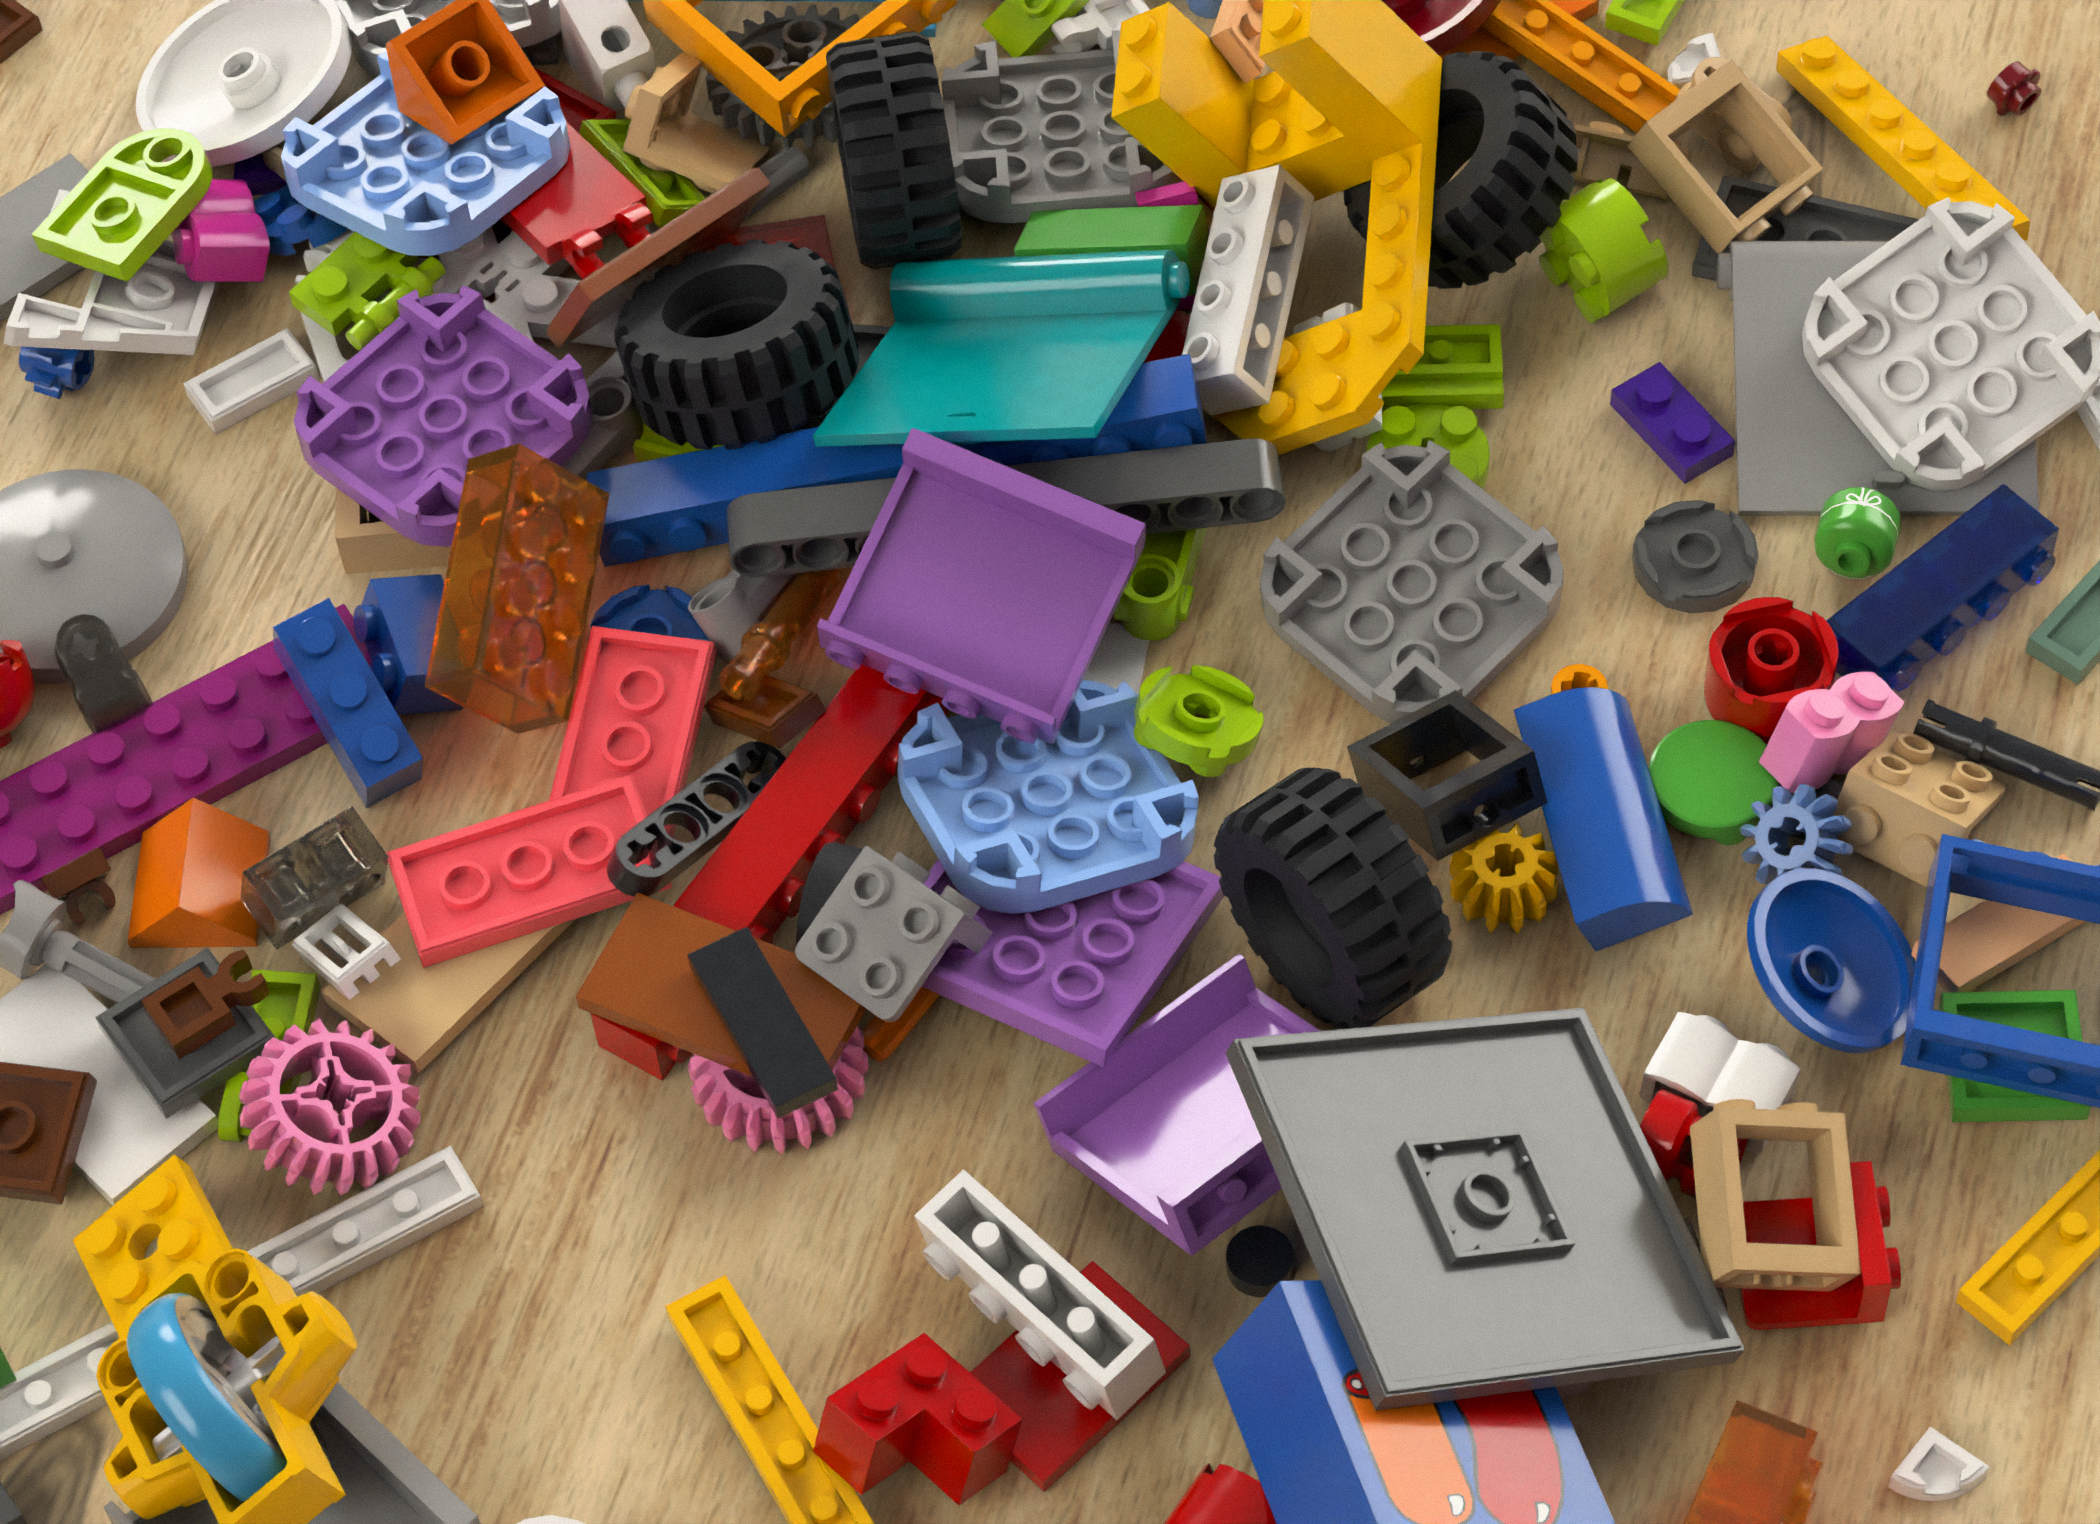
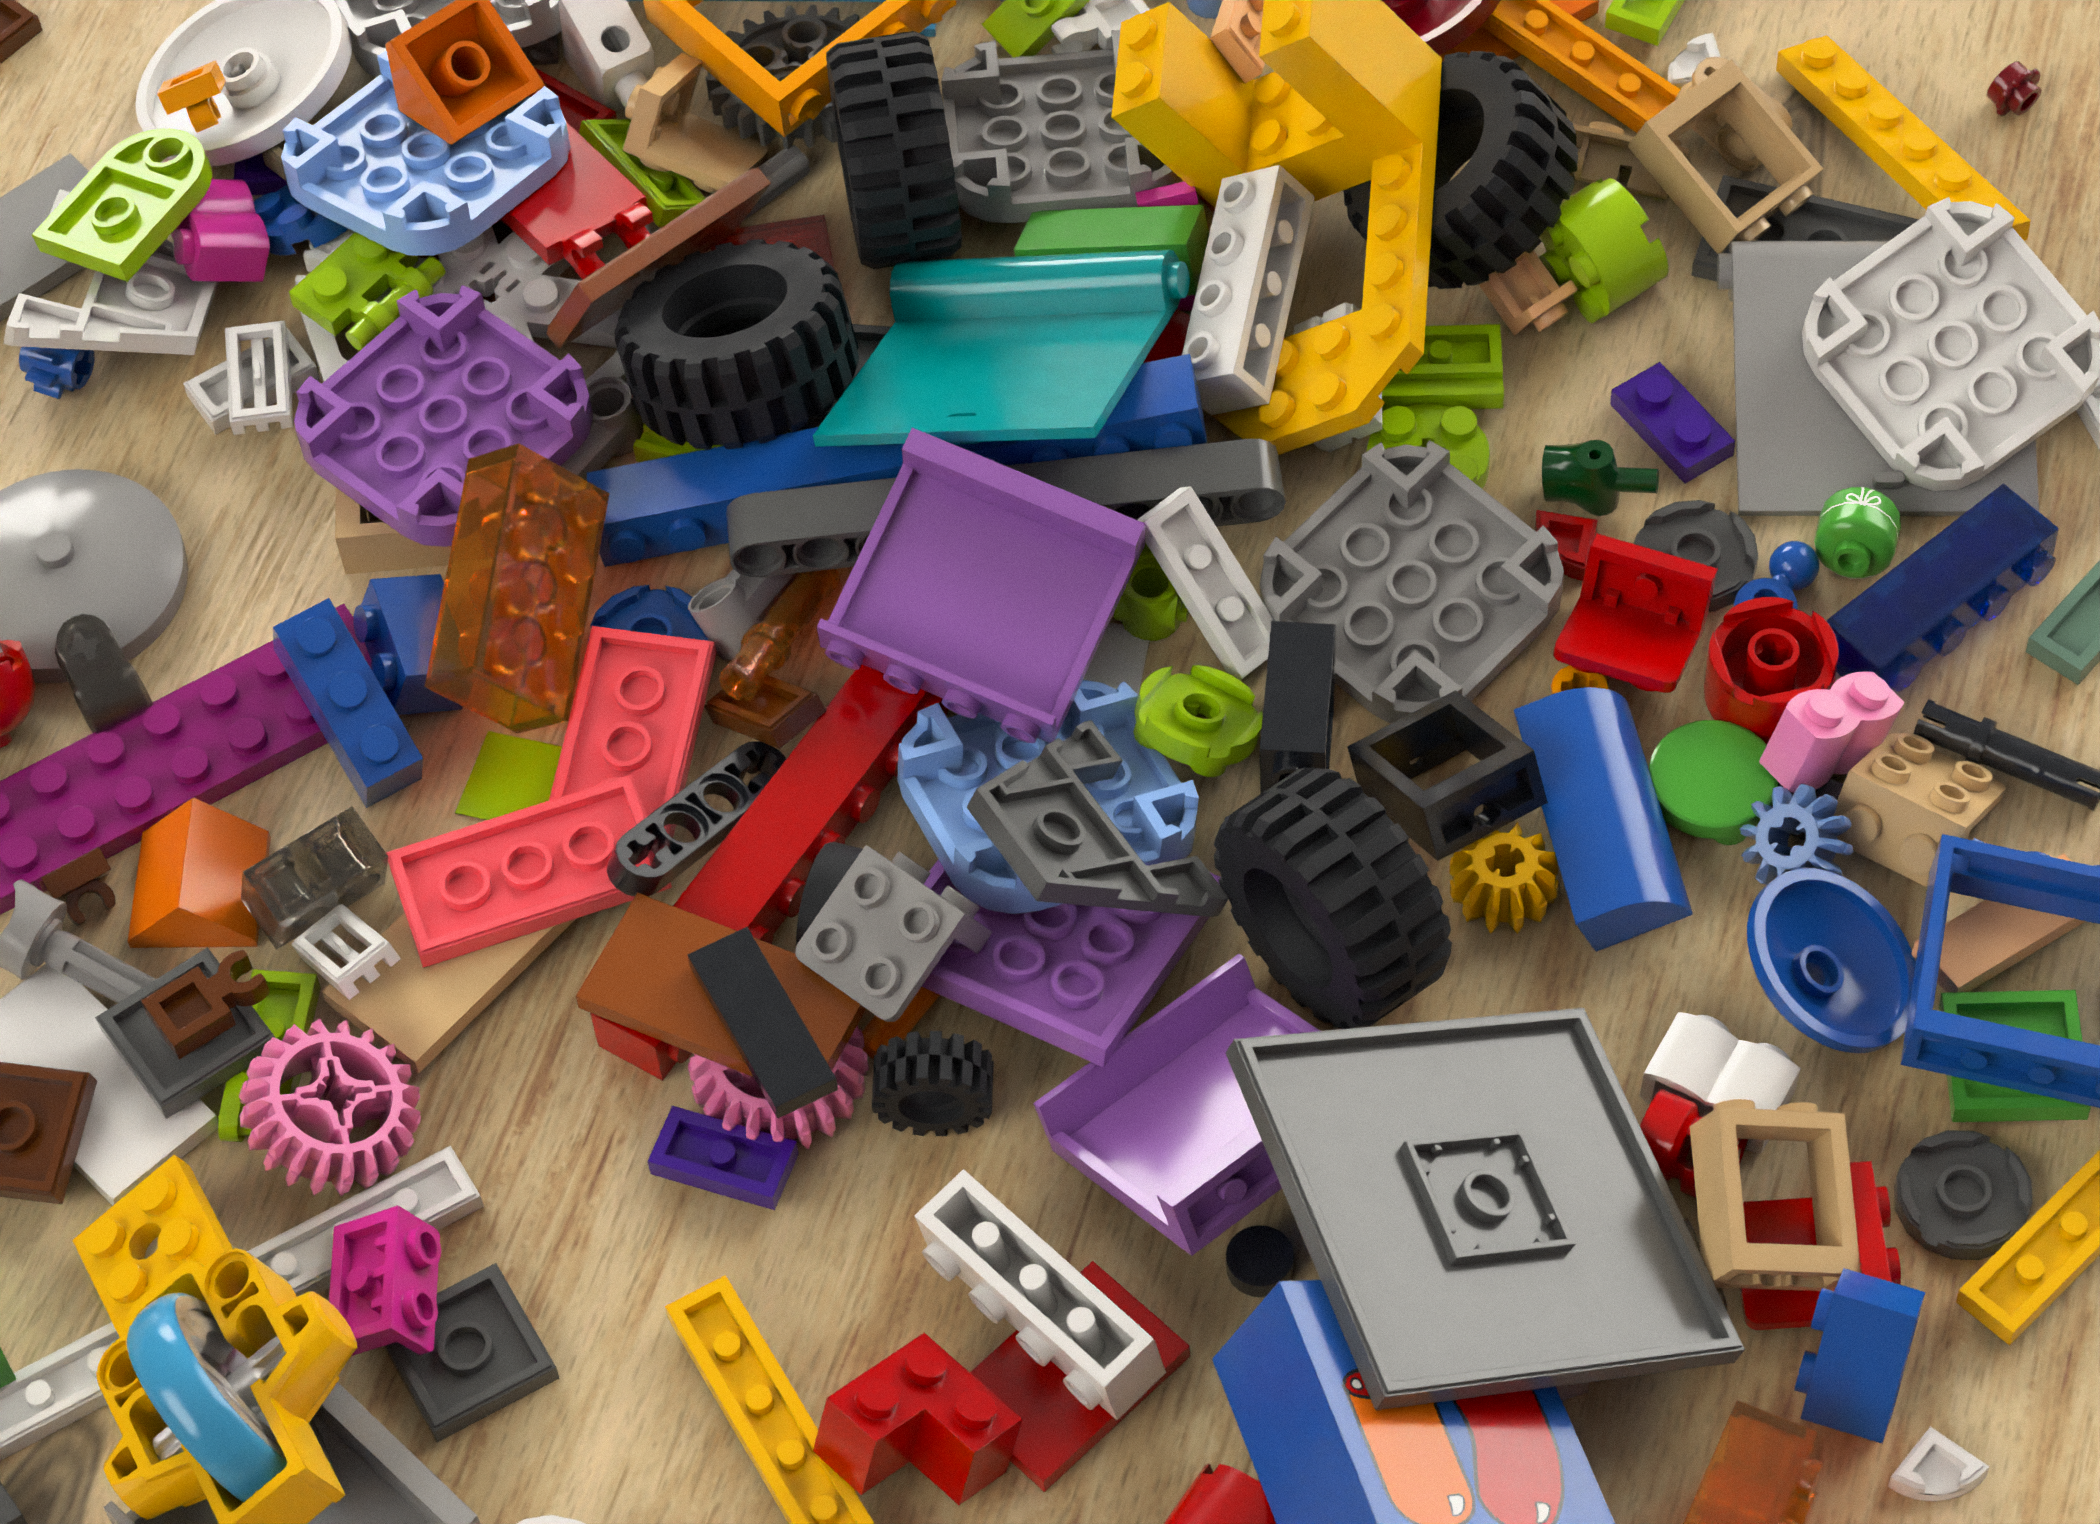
(195, 92): none -> light orange tile
(261, 414): none -> white tile
(387, 1279): none -> dark pink bracket
(480, 1356): none -> dark grey tile
(509, 776): none -> lime sticker
(708, 1157): none -> dark purple plate
(932, 1083): none -> black tyre
(1070, 847): none -> dark grey wing
(1209, 581): none -> white plate
(1297, 700): none -> black window
(1527, 294): none -> light nougat bracket
(1573, 538): none -> red tile
(1590, 476): none -> dark green piece
(1637, 615): none -> red bracket
(1792, 568): none -> blue plate
(1860, 1354): none -> blue brick
(1962, 1195): none -> dark grey tile

